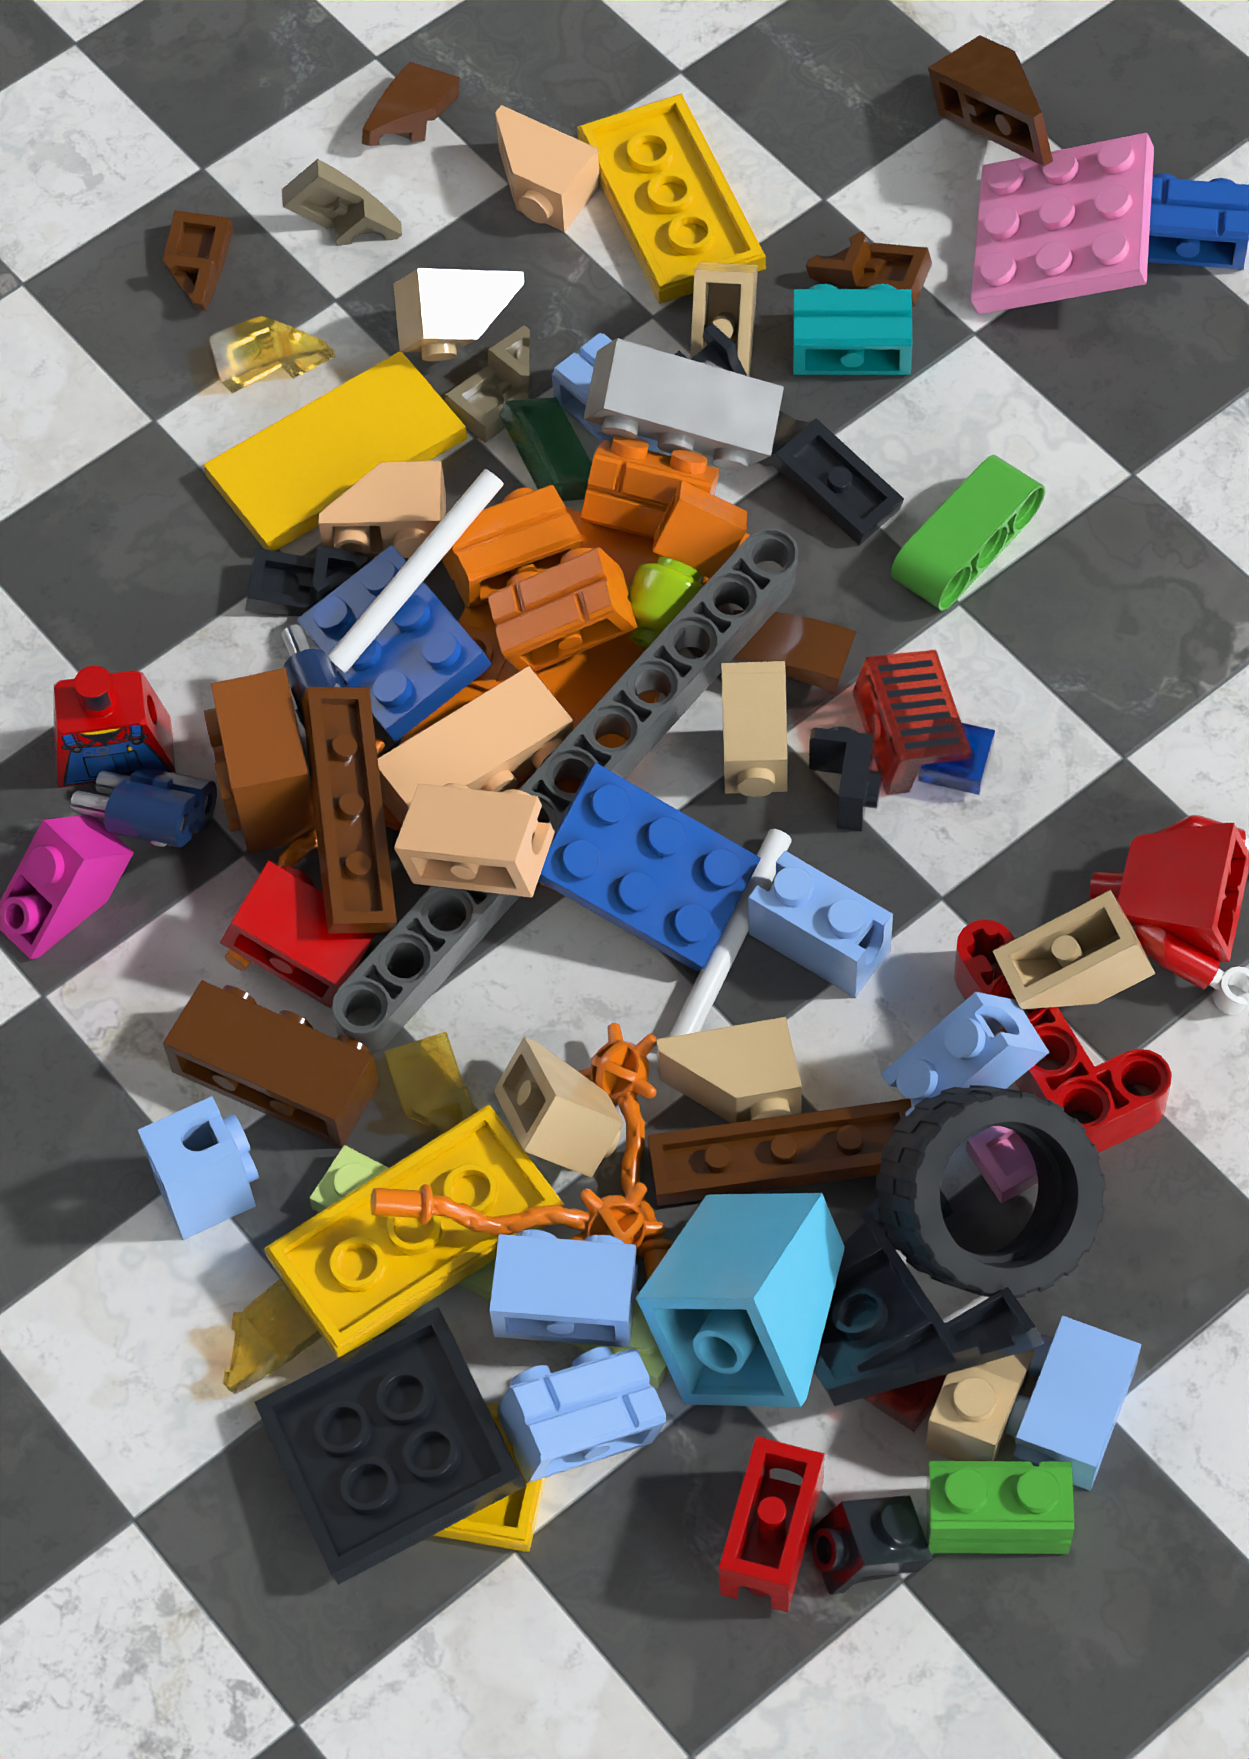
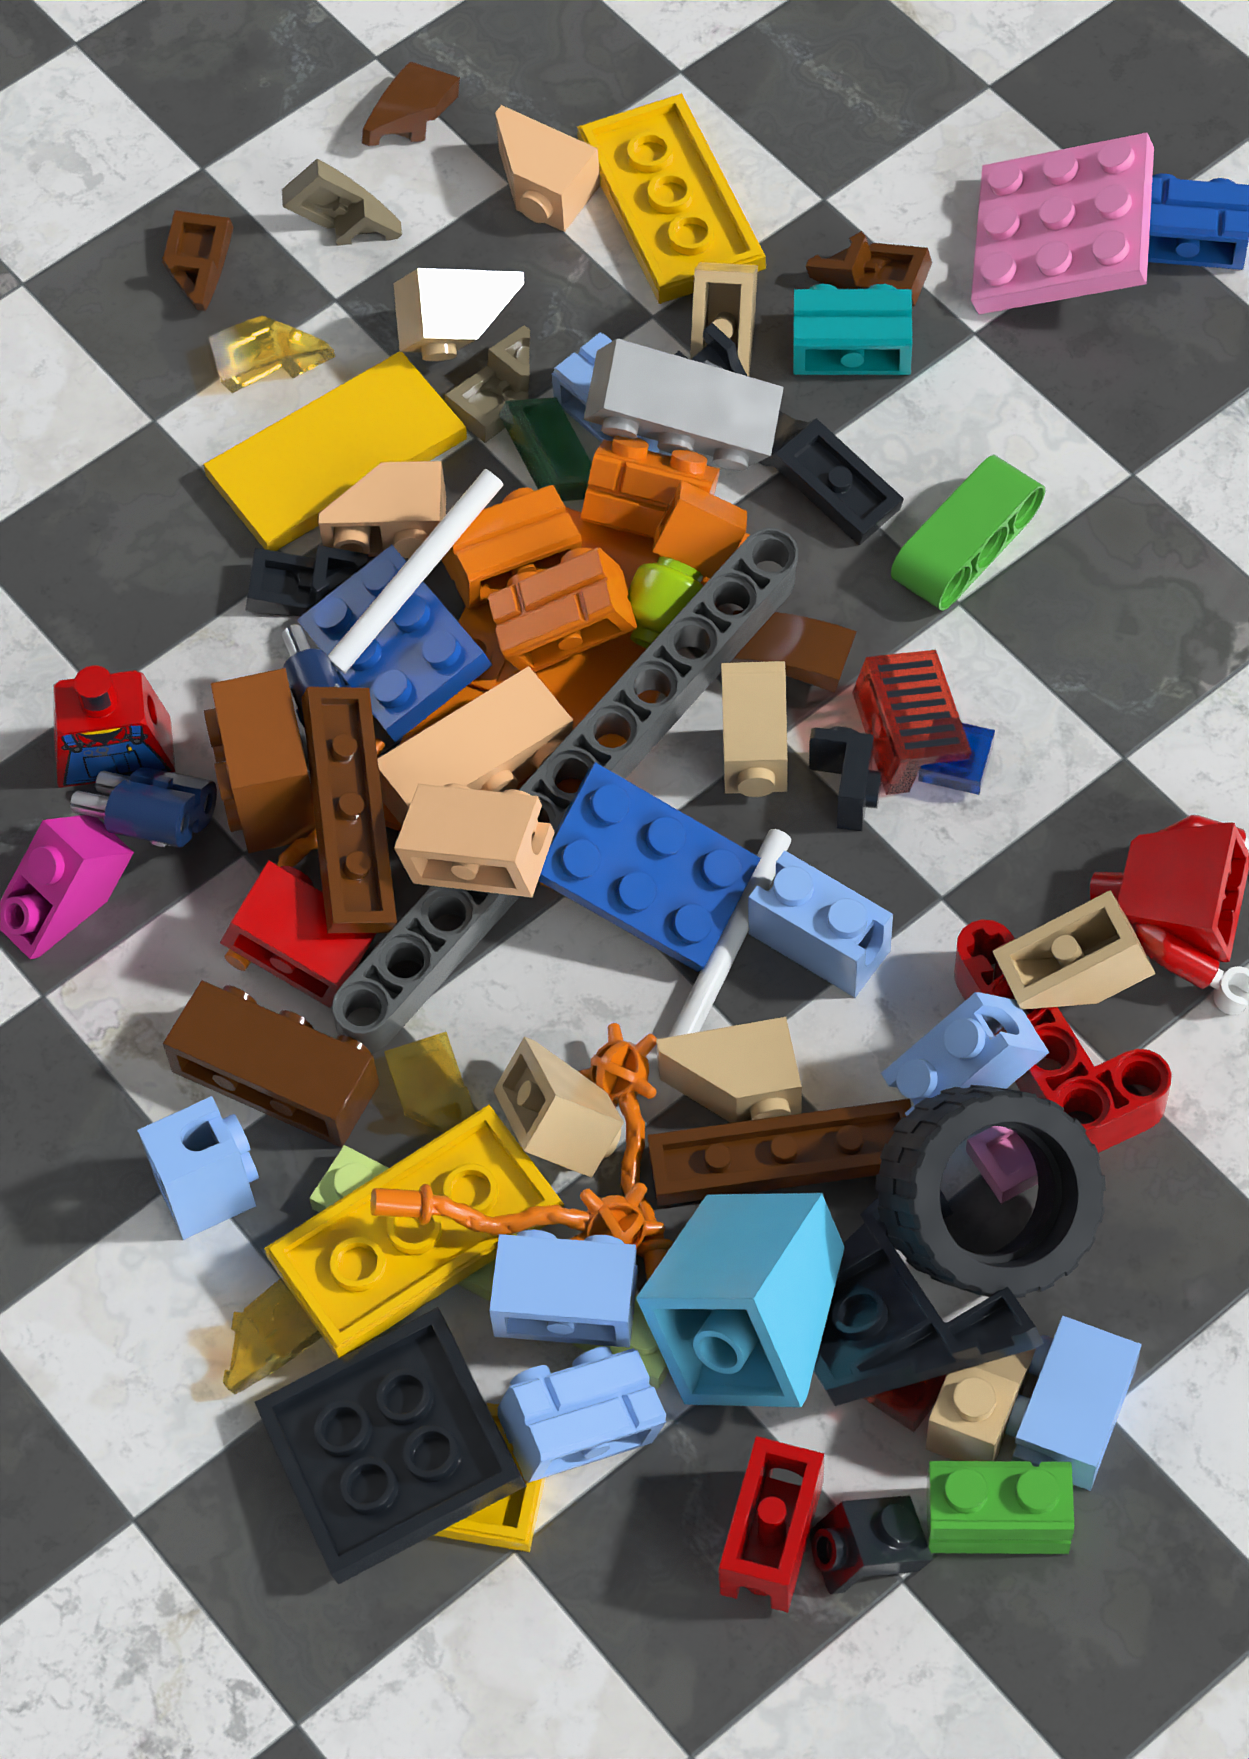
(991, 96): reddish brown slope -> none

